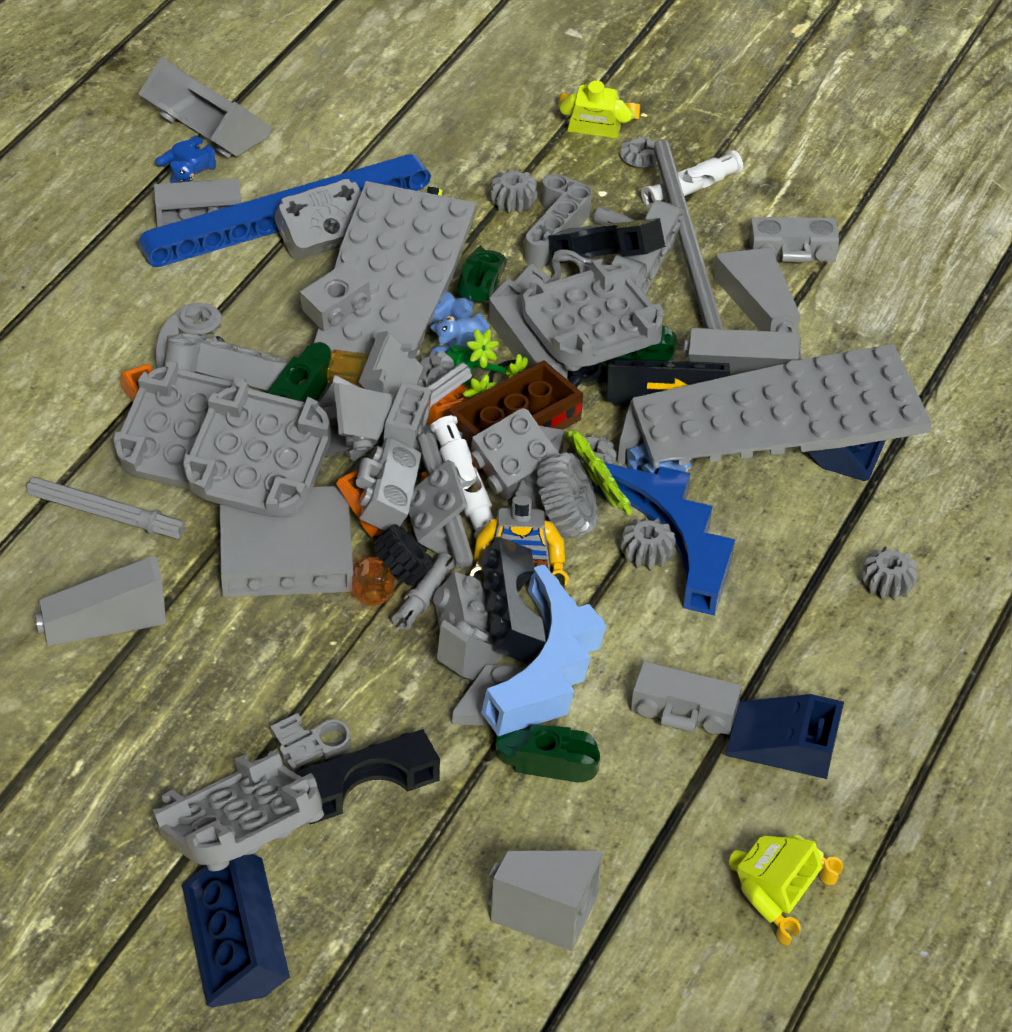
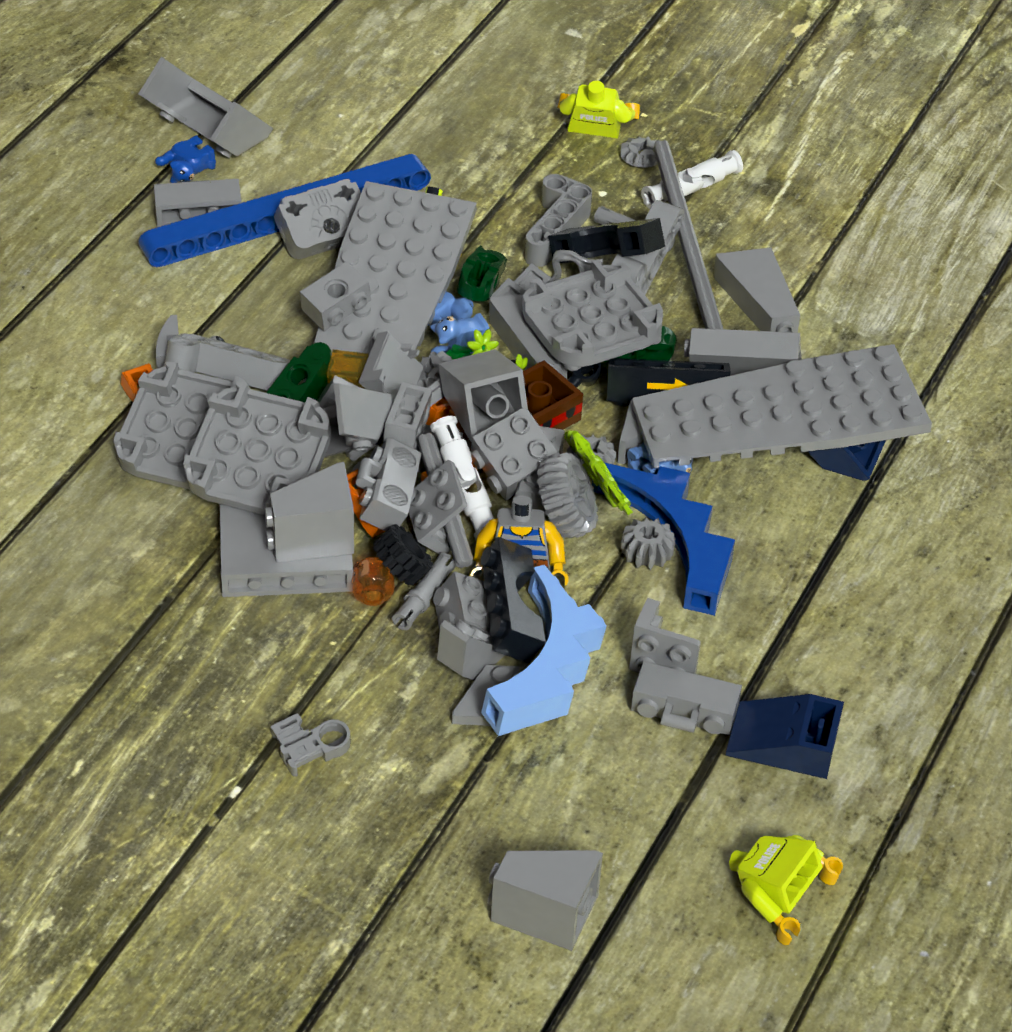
(105, 605): light grey slope -> none
(151, 521): light grey axle -> none
(191, 314): light grey gear -> none
(235, 932): dark blue slope -> none
(239, 812): light grey plate -> none
(312, 517): none -> light grey slope
(402, 760): black arch -> none
(482, 389): none -> light grey slope
(513, 191): light grey gear -> none
(550, 752): dark green piece -> none
(660, 645): none -> light grey bracket
(796, 238): light grey piece -> none
(890, 573): light grey gear -> none

